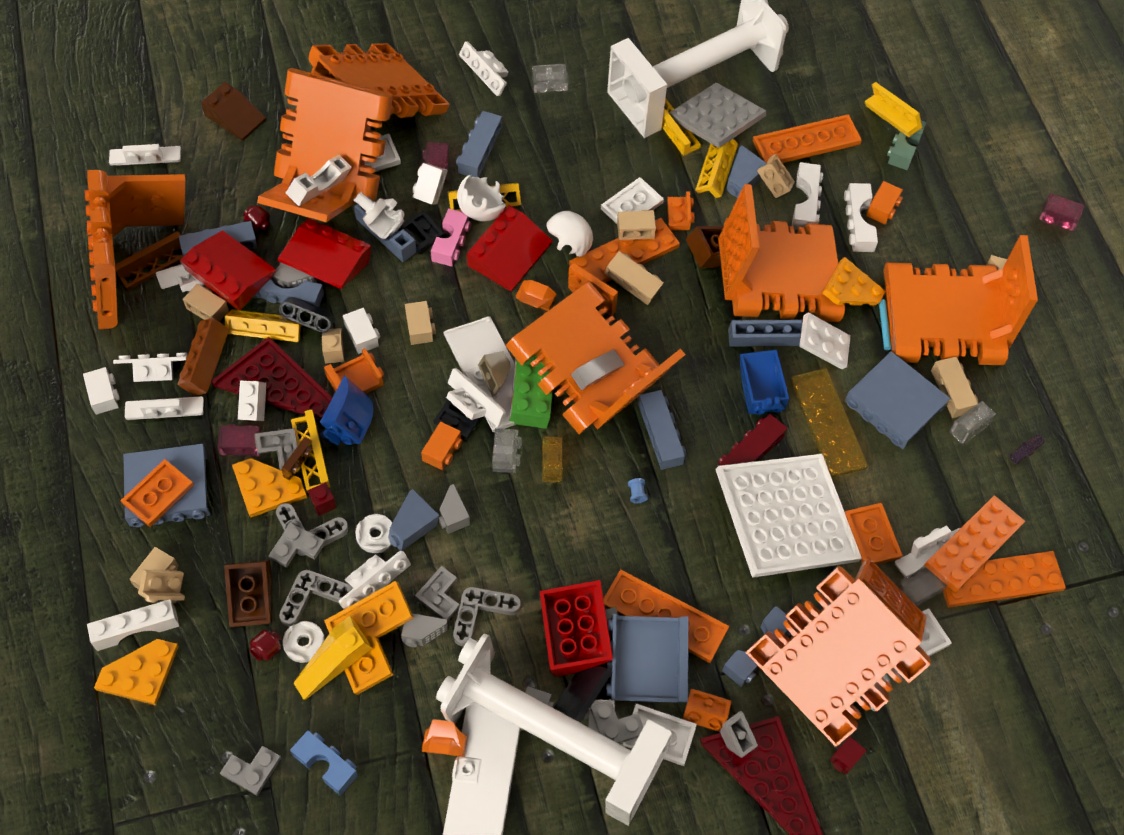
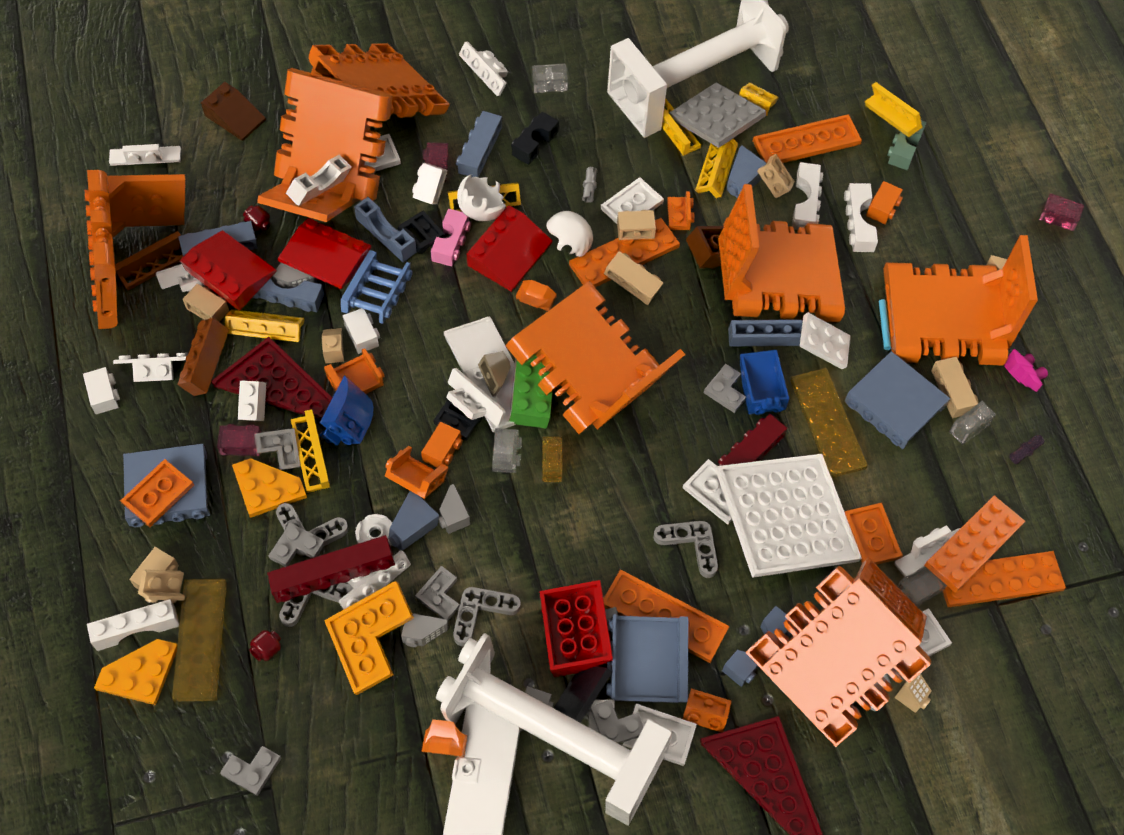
(164, 408): white bracket -> none
(199, 640): none -> clear yellow plate
(249, 592): reddish brown slope -> none
(295, 461): reddish brown plate -> none
(295, 633): white tile -> none
(298, 316): black beam -> none
(312, 749): medium blue arch -> none
(322, 499): dark red brick -> none
(331, 569): none -> dark red brick
(337, 652): yellow wedge -> none
(364, 275): none -> medium blue fence
(380, 216): white piece -> none
(414, 474): none -> orange panel
(419, 323): tan brick -> none
(542, 127): none -> black arch
(579, 276): orange plate -> none
(589, 184): none -> light grey pin
(597, 369): light grey slope -> none
(637, 490): medium blue bush -> none
(661, 429): sand blue brick -> none
(698, 539): none -> light grey beam
(707, 490): none -> white plate
(721, 389): none -> light grey plate
(738, 735): light grey slope -> none
(758, 96): none -> yellow bracket
(847, 755): dark red brick -> none
(852, 286): light orange plate -> none
(914, 694): none -> tan slope
(1022, 370): none -> dark pink connector

